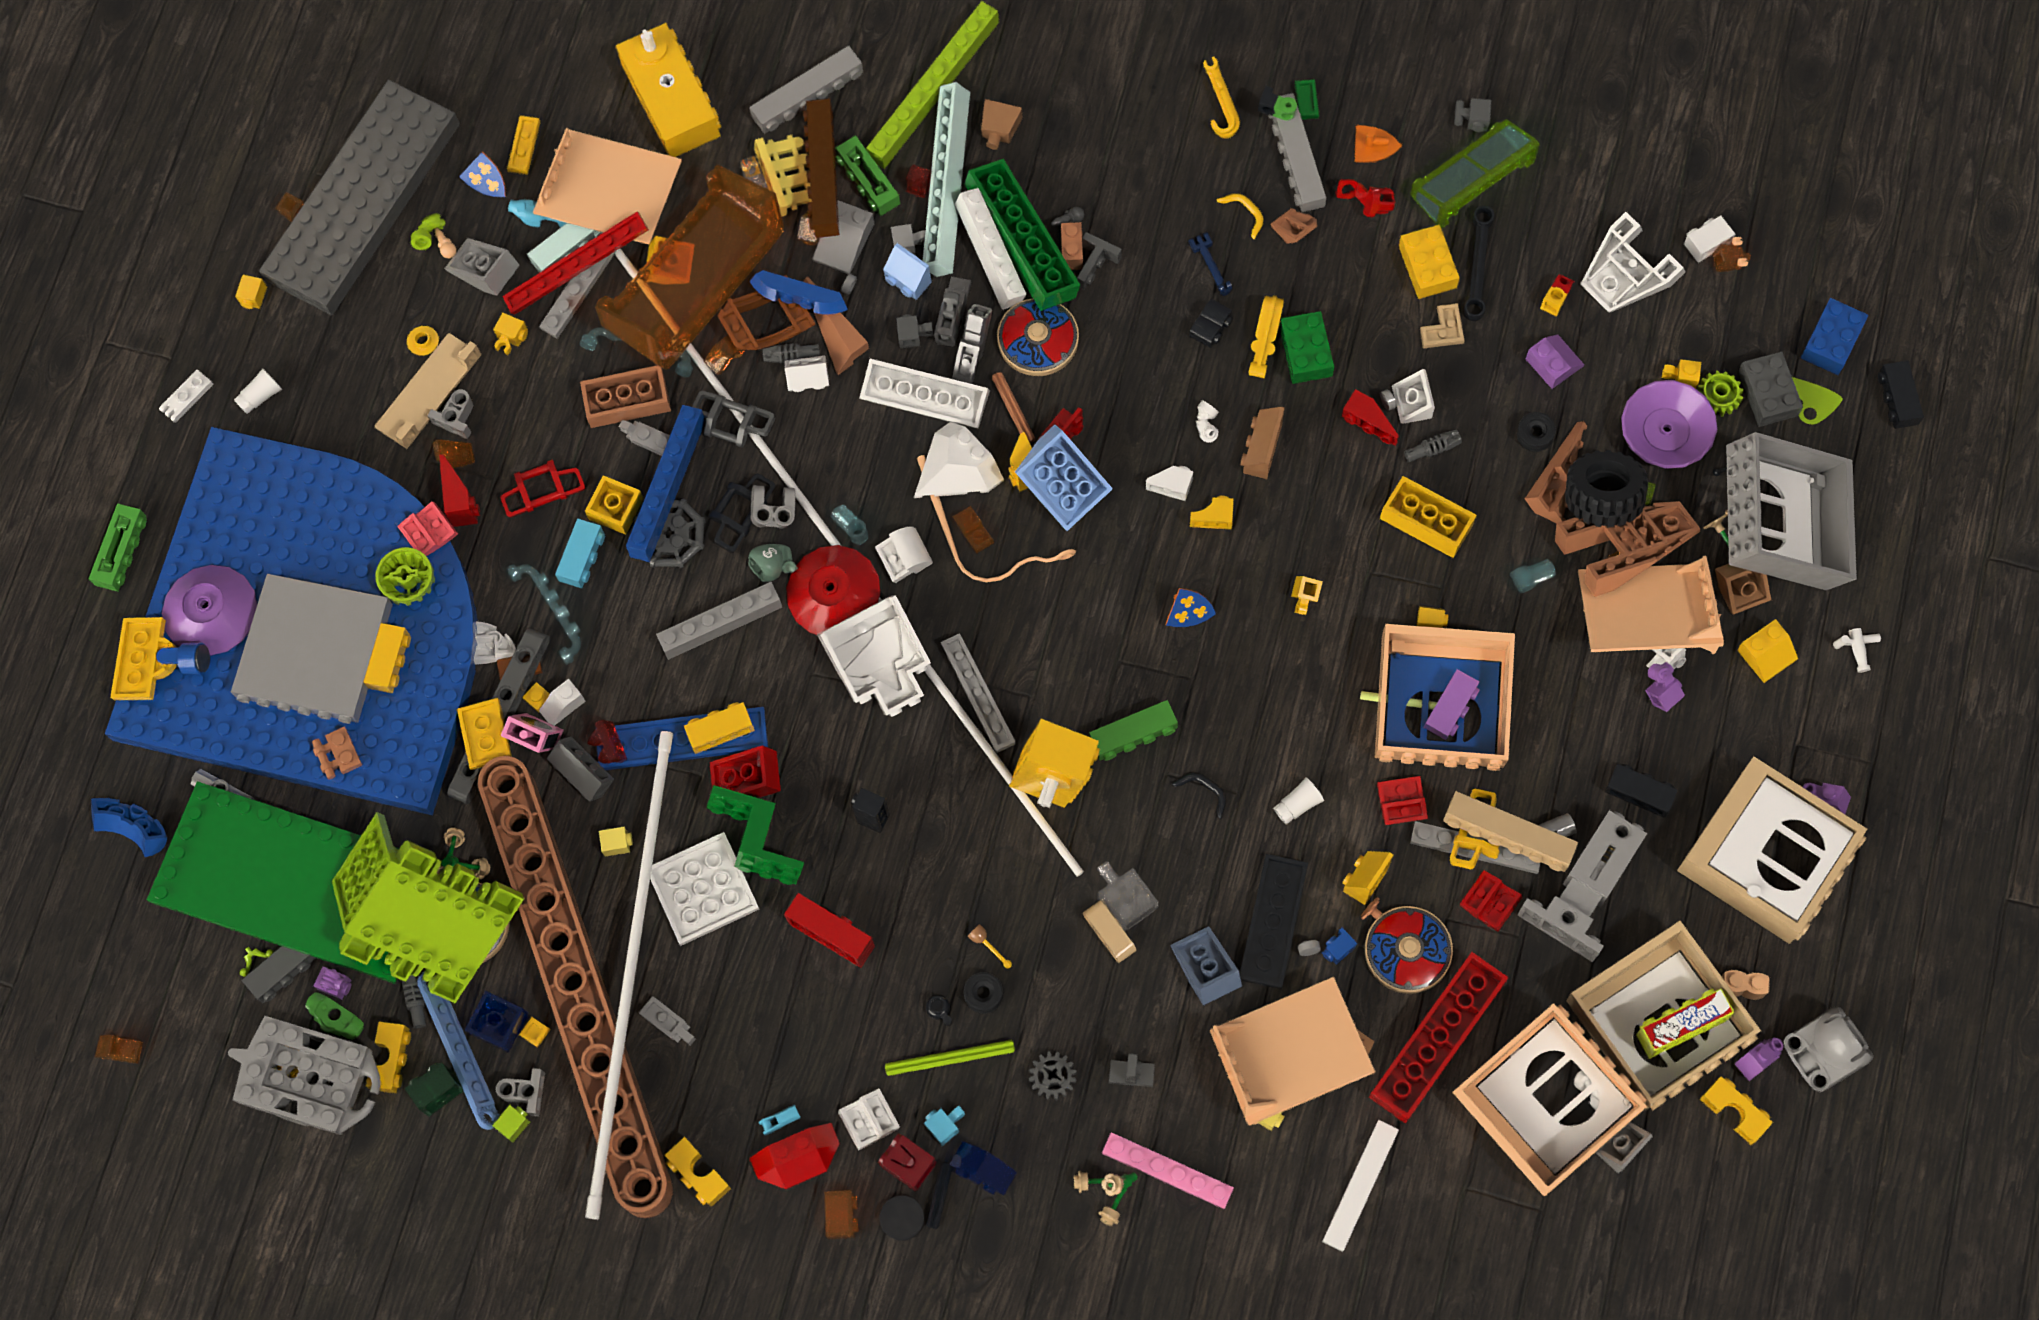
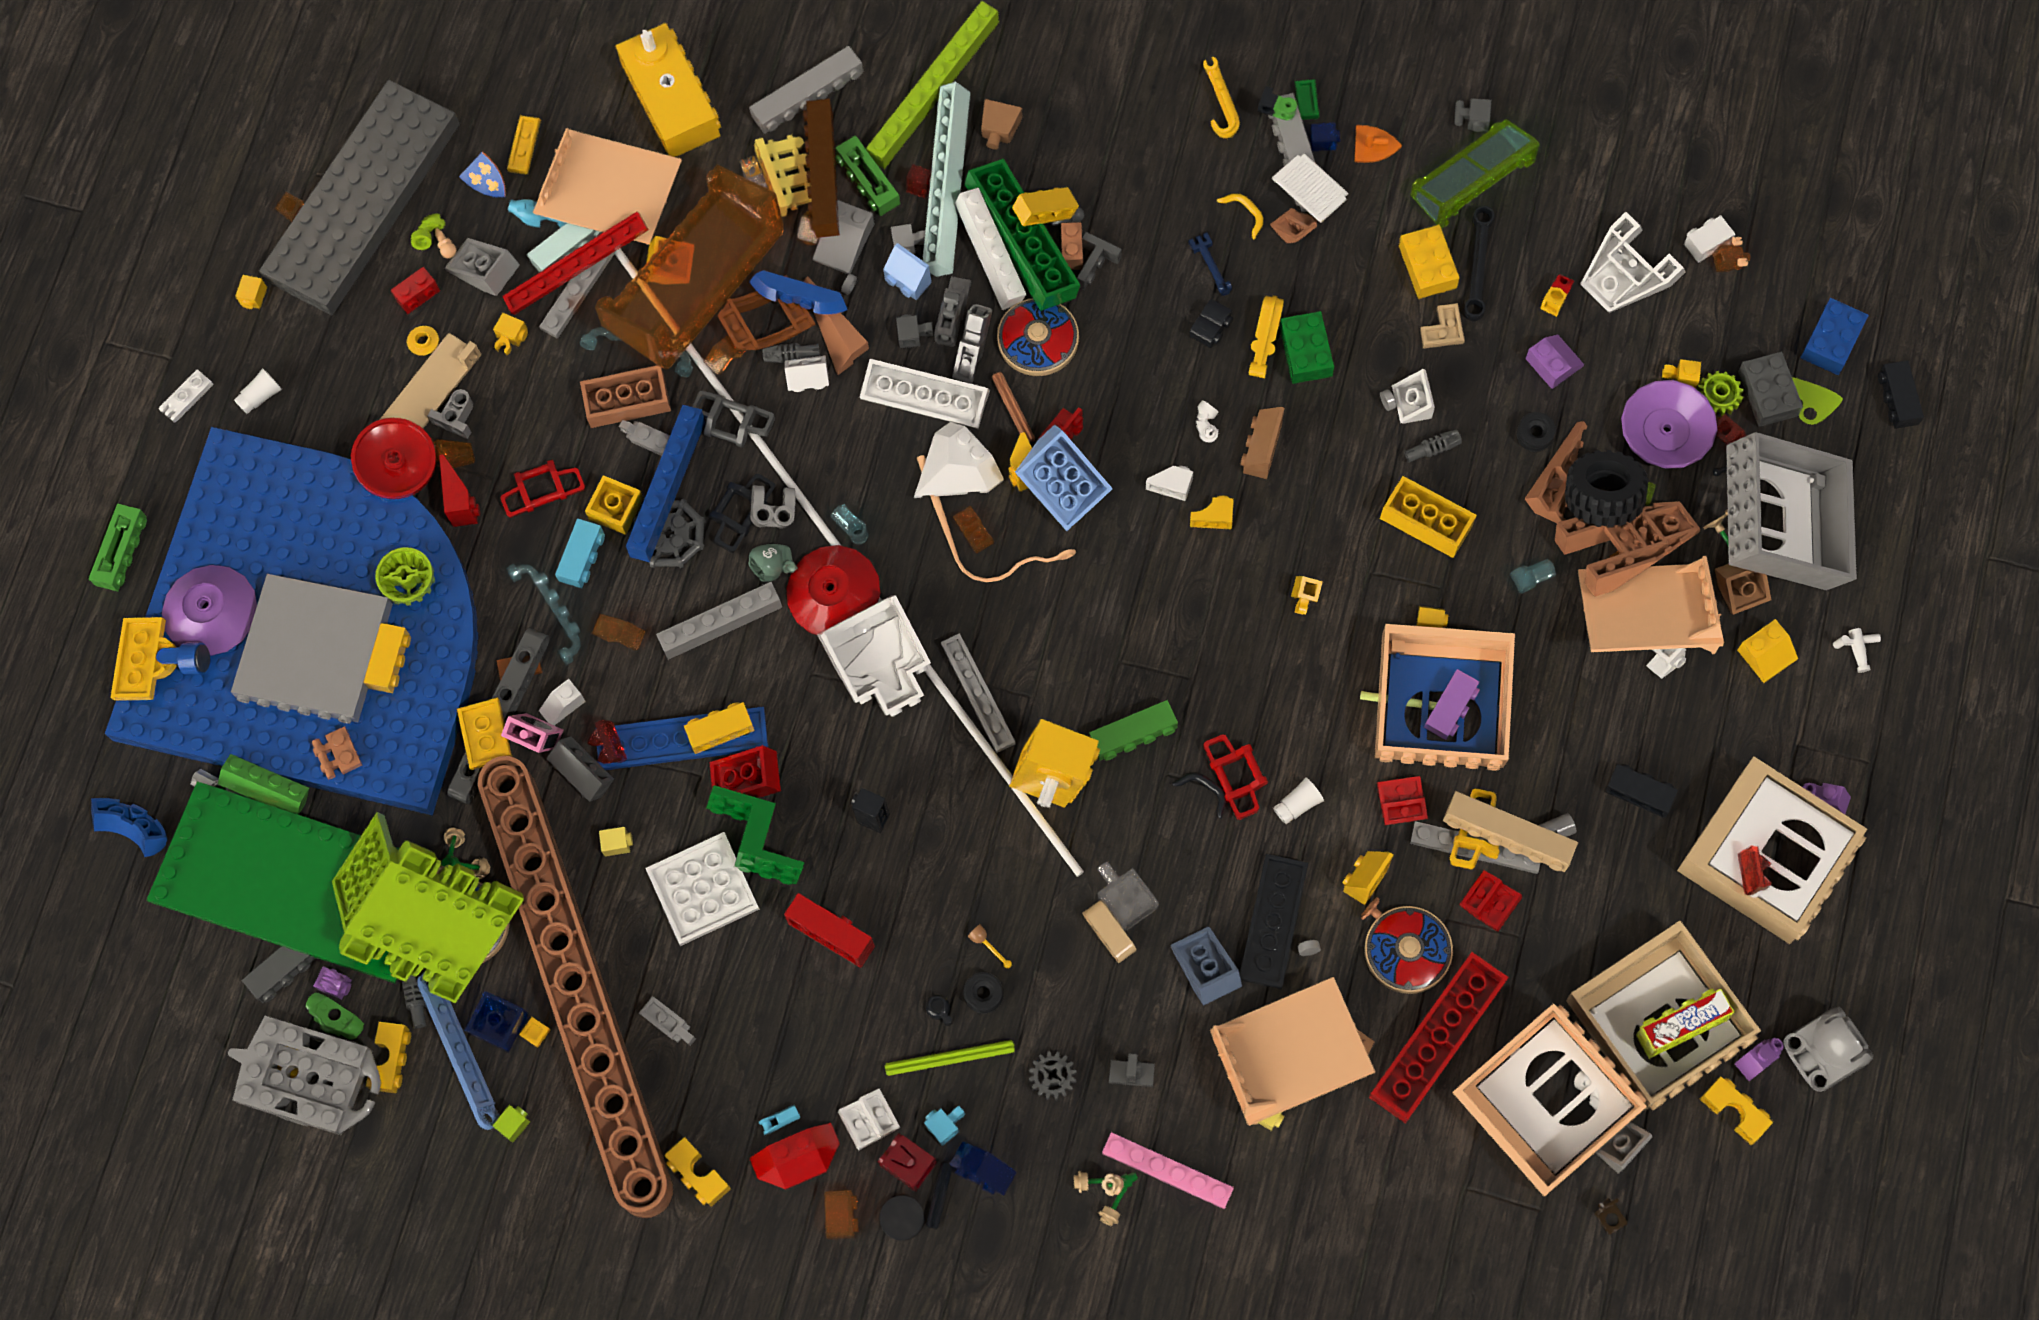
(118, 1049): clear orange slope -> none
(244, 972): lime piece -> none
(262, 785): none -> bright green brick
(393, 458): none -> red dish
(415, 290): none -> red brick
(427, 529): coral slope -> none
(434, 1088): clear green brick -> none
(491, 644): white brick -> none
(518, 1091): light grey tile -> none
(536, 696): yellow plate -> none
(595, 1198): white piece -> none
(618, 631): none -> clear orange slope
(903, 553): white brick -> none
(1045, 206): none -> yellow brick
(1189, 609): blue shield -> none
(1218, 764): none -> red bar
(1311, 187): none -> white window
(1324, 136): none -> clear blue brick
(1339, 947): blue brick -> none
(1360, 1185): white tile -> none
(1366, 413): red slope -> none
(1370, 198): red piece -> none
(1588, 886): light grey brick -> none
(1606, 1208): none -> dark brown bracket
(1666, 689): medium lavender brick -> none
(1725, 423): none -> clear red brick
(1750, 986): light nougat brick -> none
(1751, 869): none -> clear red tile

